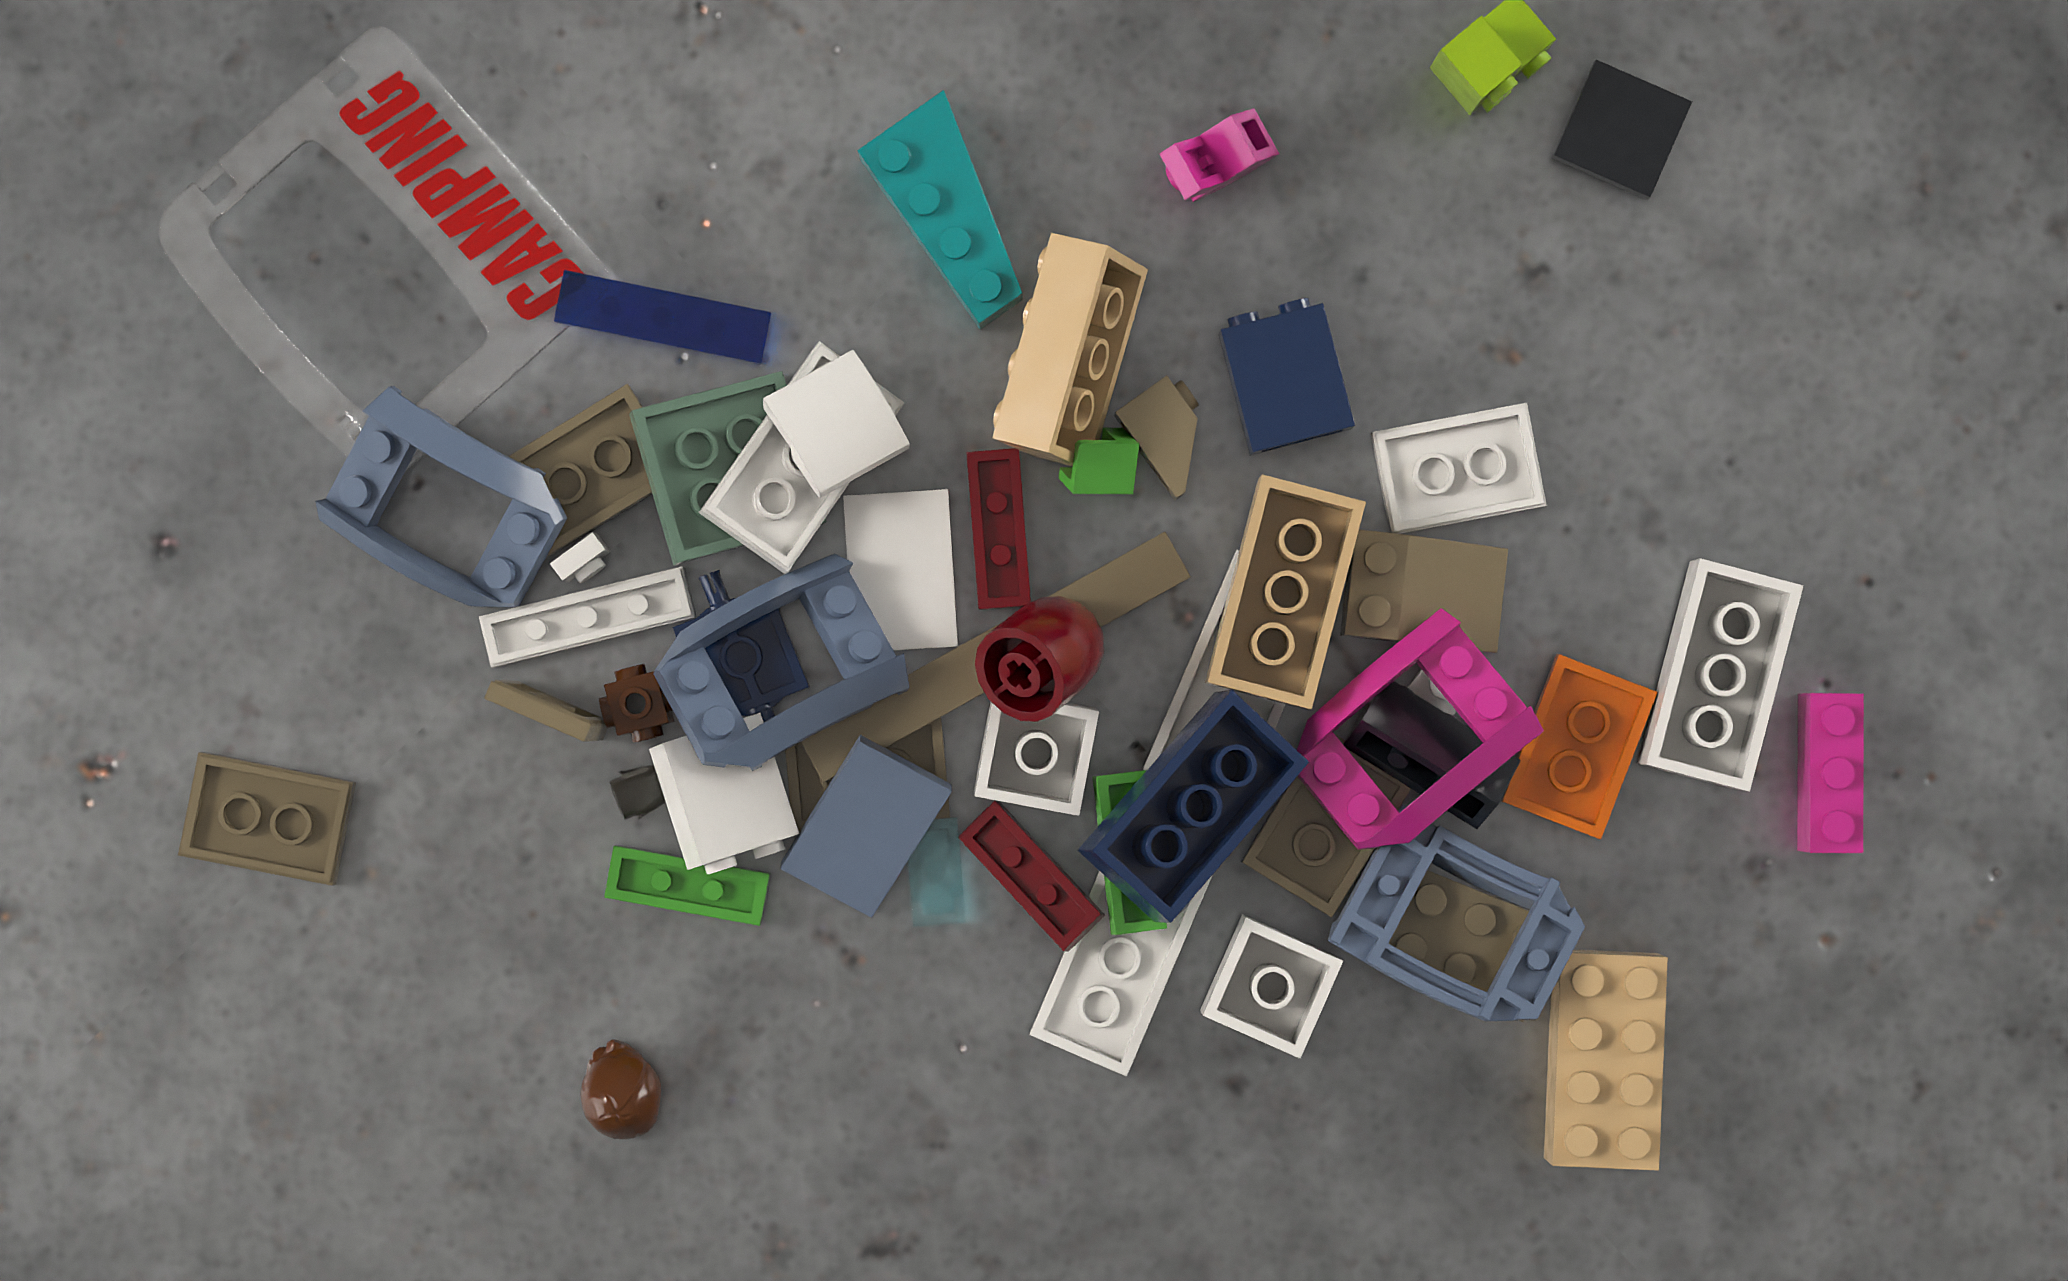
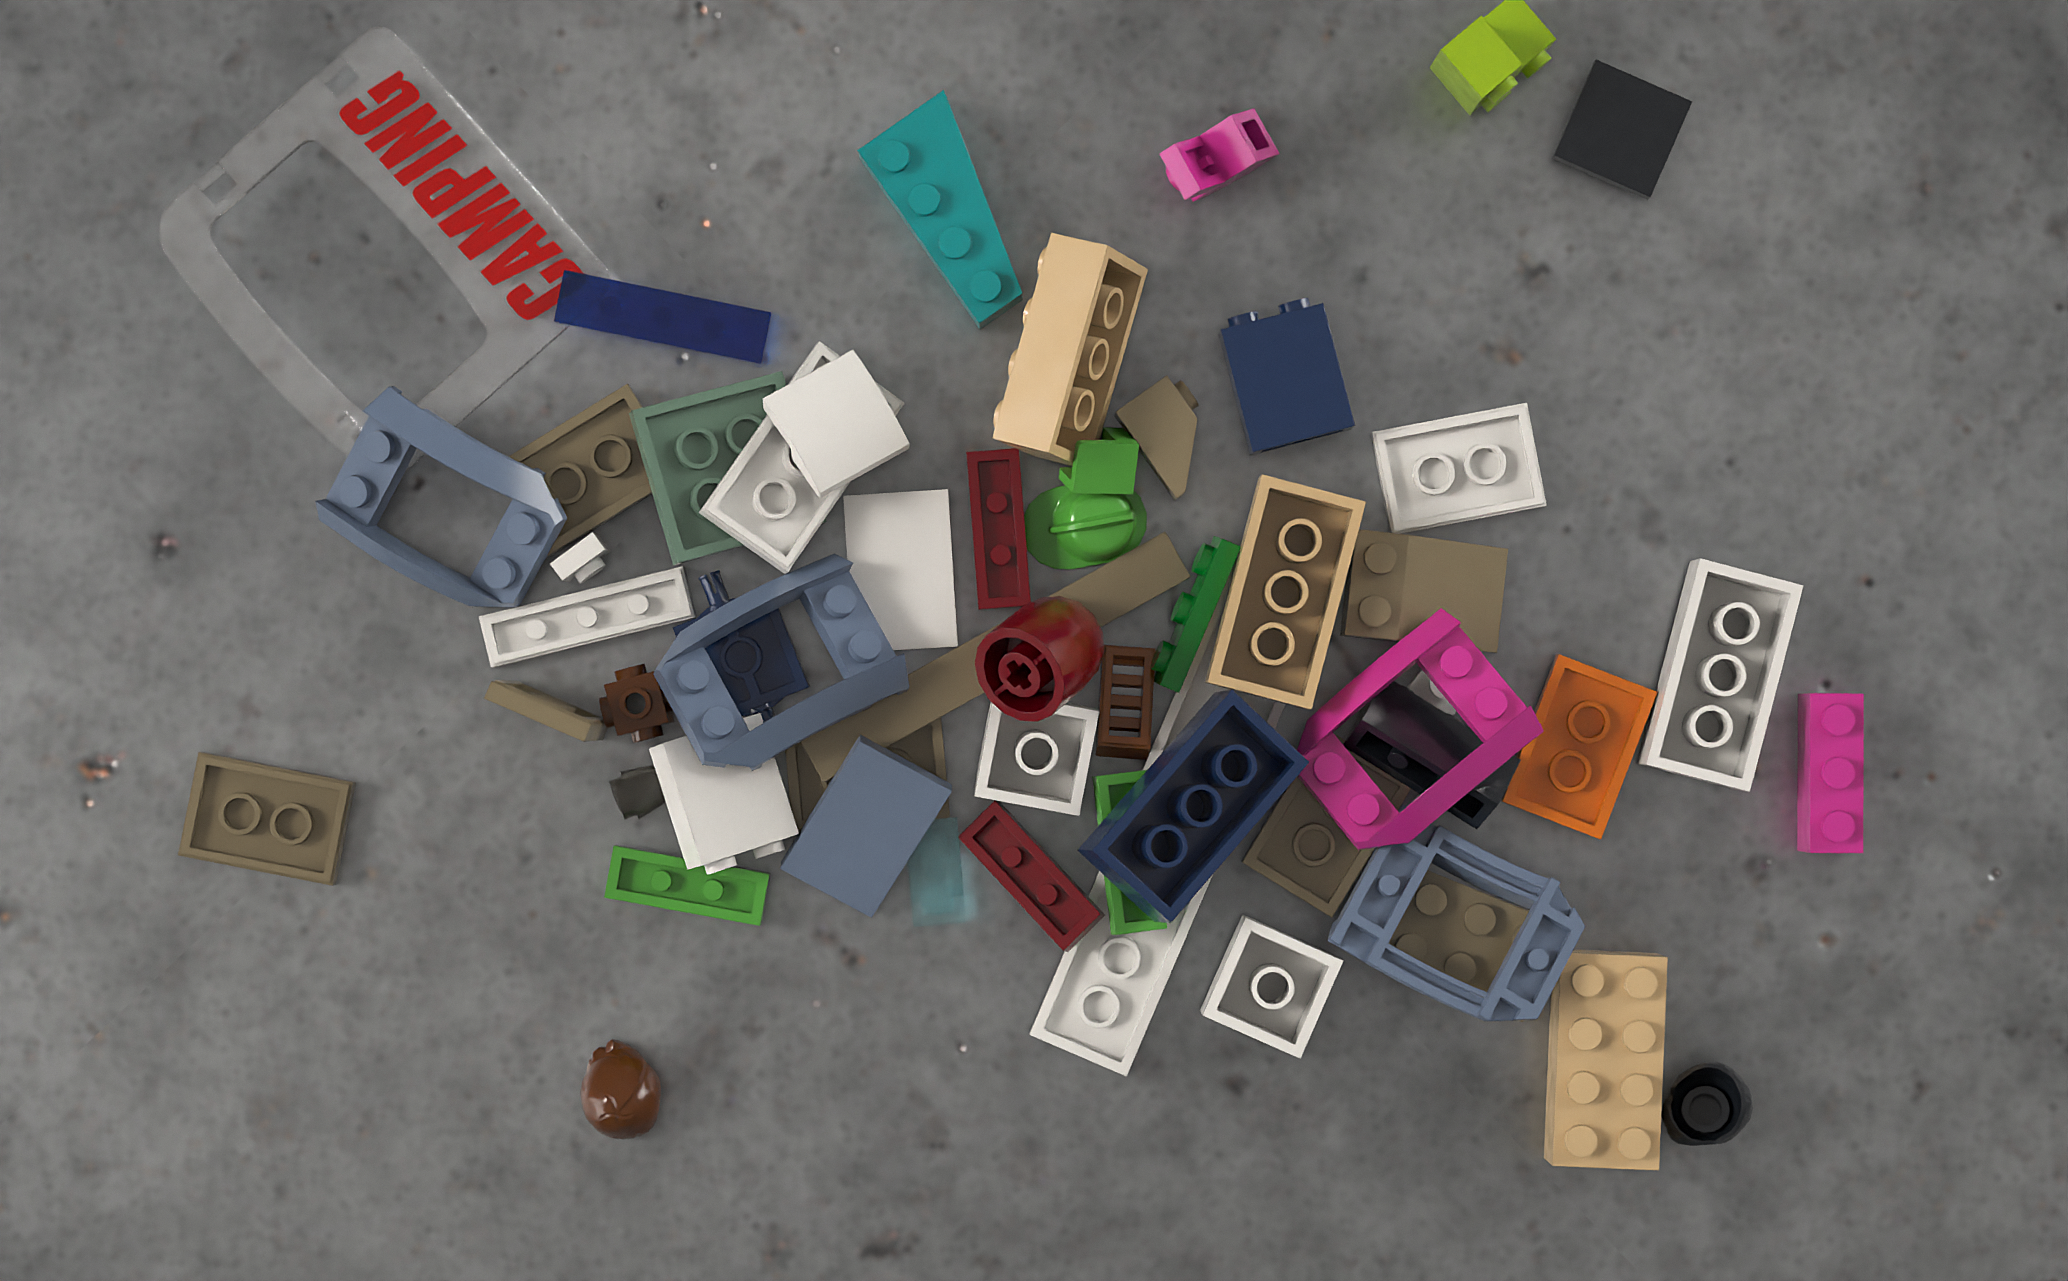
(1083, 528): none -> bright green piece
(1125, 746): none -> dark orange slope
(1194, 613): none -> green plate
(1707, 1105): none -> black hair

